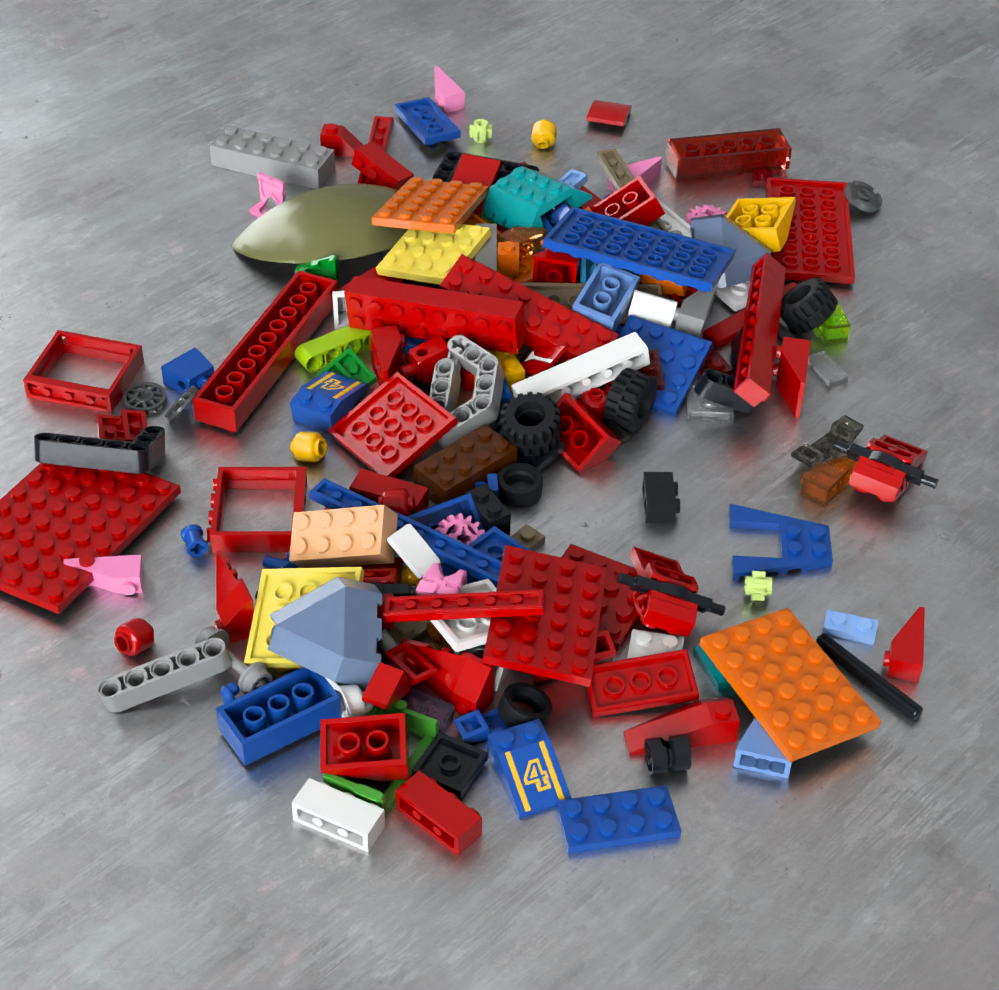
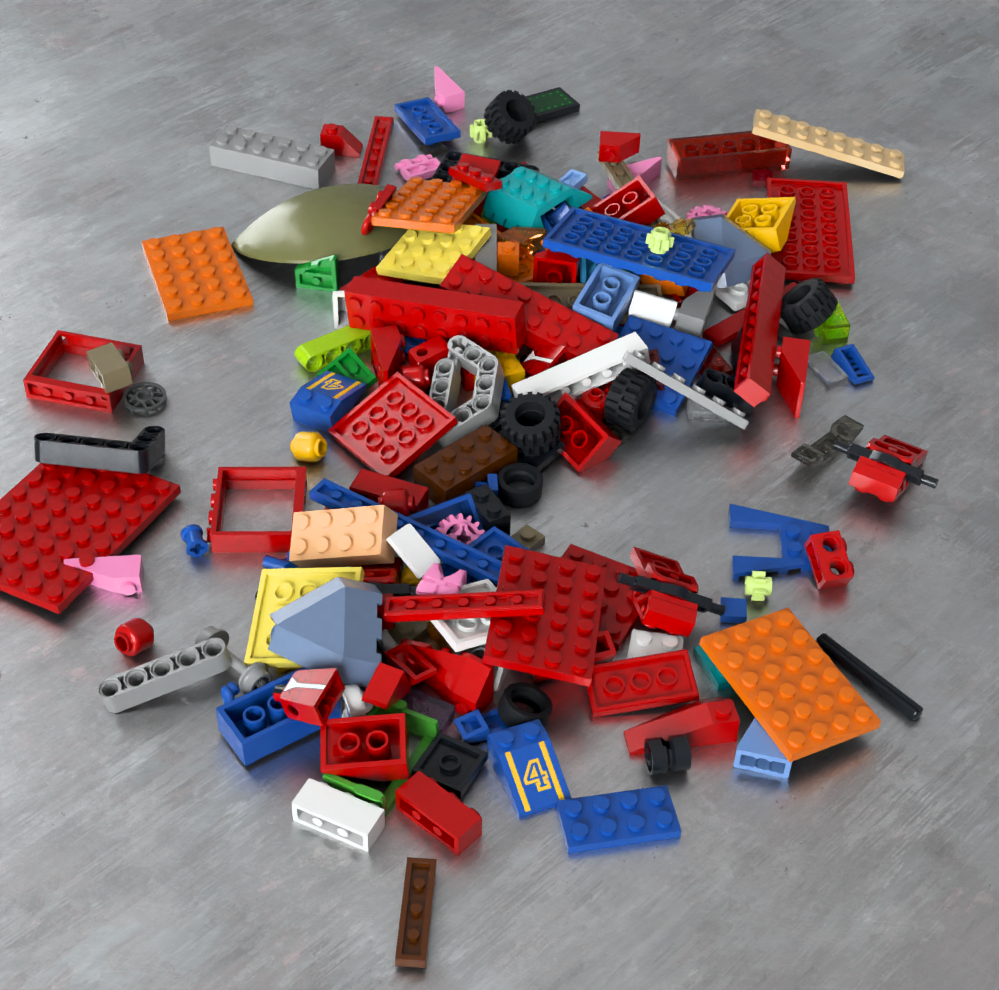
(110, 367): none -> dark tan brick
(121, 427): red slope -> none
(180, 404): dark grey wheel -> none
(187, 370): blue torso -> none
(196, 273): none -> orange plate
(233, 601): red wedge -> none
(264, 352): red brick -> none
(268, 188): bright pink piece -> none
(310, 695): none -> torso
(380, 166): red brick -> none
(381, 199): none -> red plate
(416, 912): none -> reddish brown plate
(418, 376): none -> red head
(421, 166): none -> bright pink plate
(475, 177): none -> red plate
(510, 117): none -> black tyre
(544, 134): yellow head -> none
(552, 104): none -> tile
(608, 113): red slope -> none
(618, 146): none -> red slope
(659, 240): none -> yellowish green gear
(659, 497): black brick -> none
(679, 226): none -> clear yellow plate
(694, 393): none -> plate
(734, 610): none -> blue tile
(823, 560): none -> red brick
(826, 479): clear orange slope -> none
(828, 143): none -> tan plate
(850, 627): light blue plate -> none
(851, 353): none -> blue slope
(862, 196): dark grey tile -> none
(906, 651): red slope -> none

